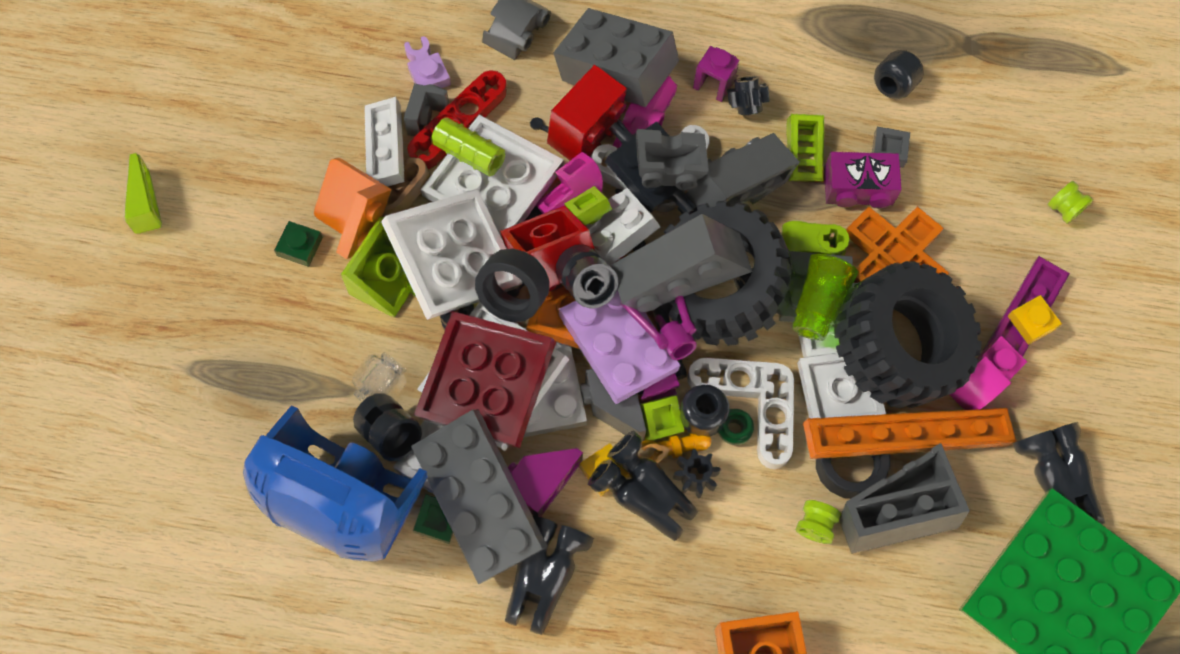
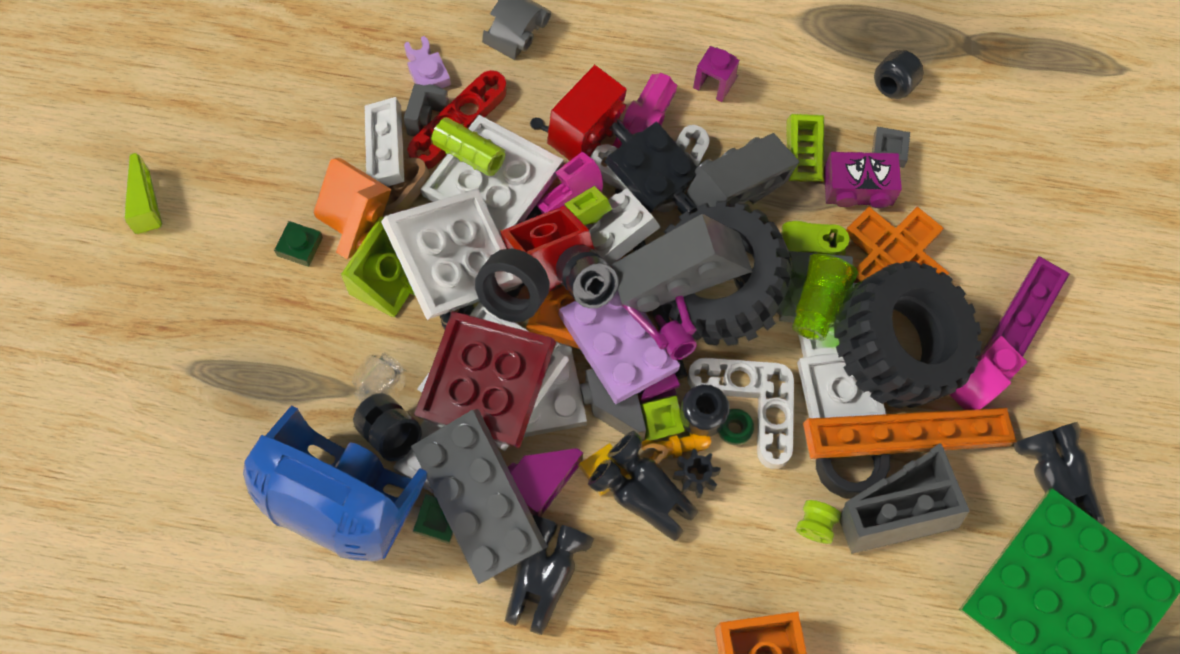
(623, 48): dark grey brick -> none
(671, 159): dark grey cylinder -> none
(748, 95): black gear -> none
(1034, 319): yellow plate -> none
(1070, 202): lime wheel -> none

